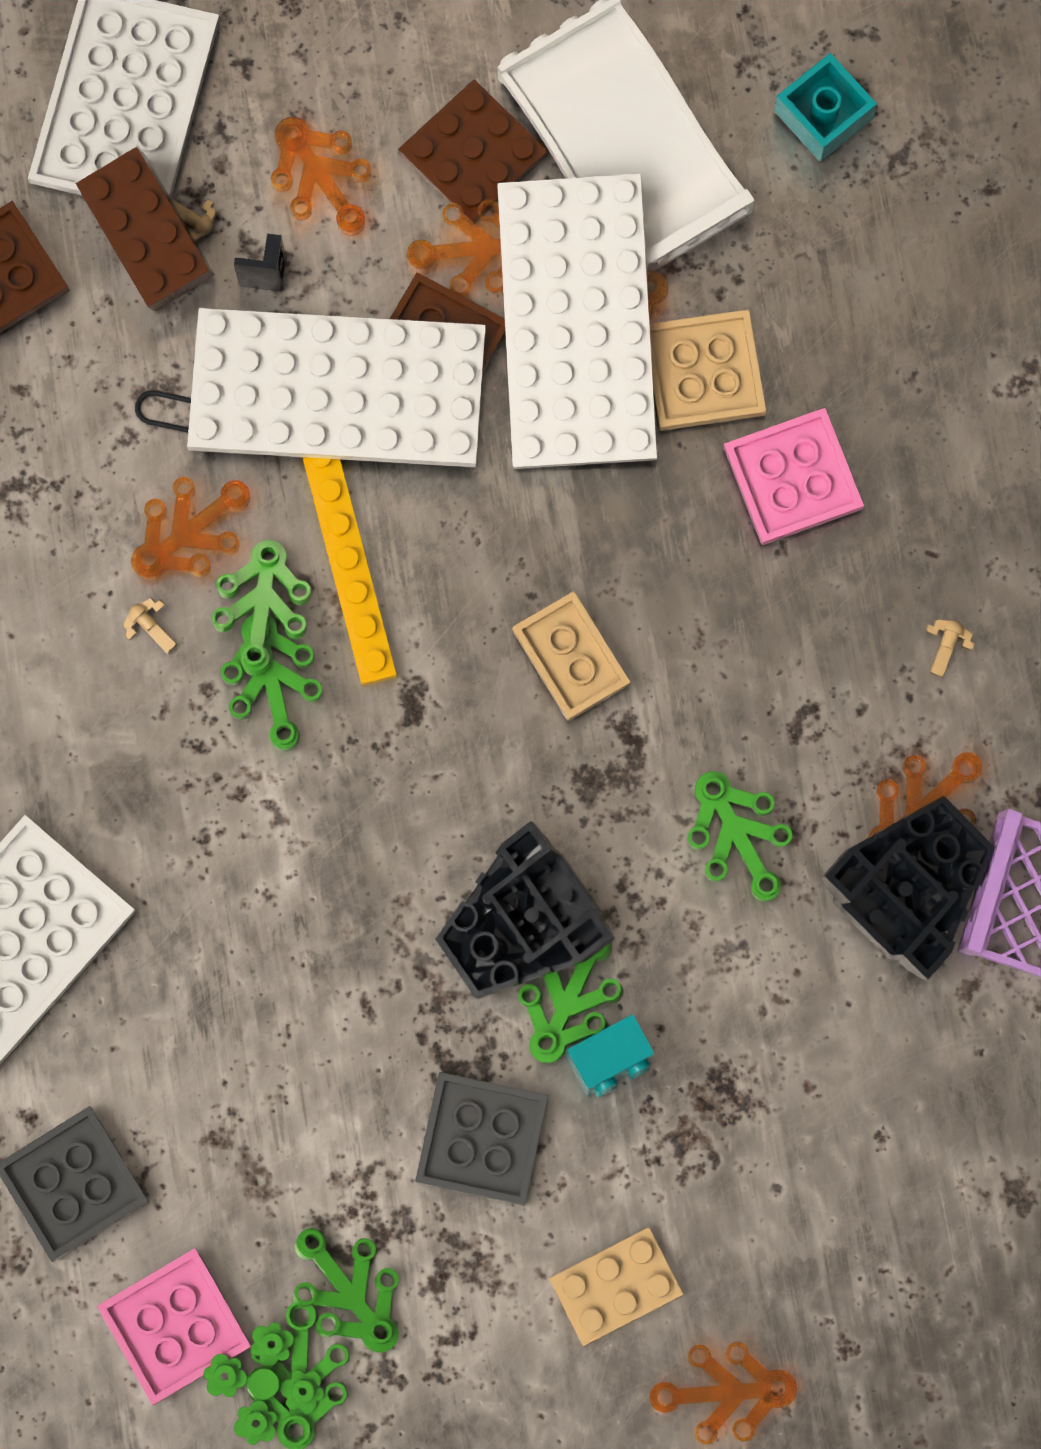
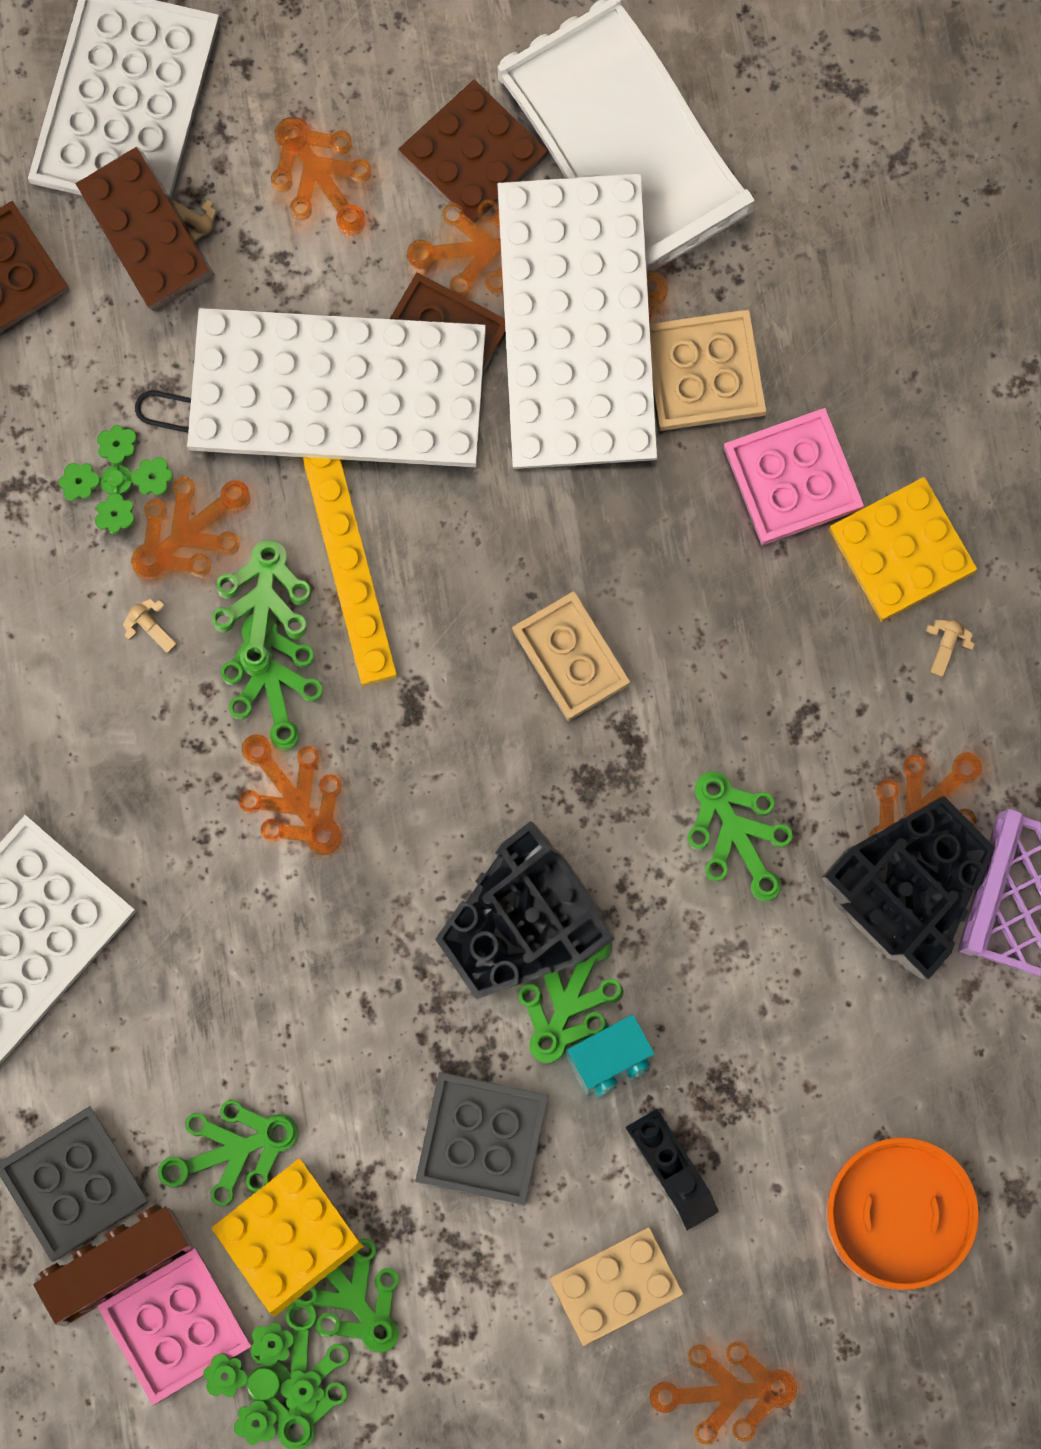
(113, 1265): none -> reddish brown brick
(115, 479): none -> bright green plant
(235, 1149): none -> bright green plant
(266, 273): black panel -> none
(287, 1237): none -> yellow plate
(295, 799): none -> clear orange plant
(672, 1169): none -> black slope
(825, 107): teal brick -> none
(902, 549): none -> yellow plate
(902, 1214): none -> orange piece

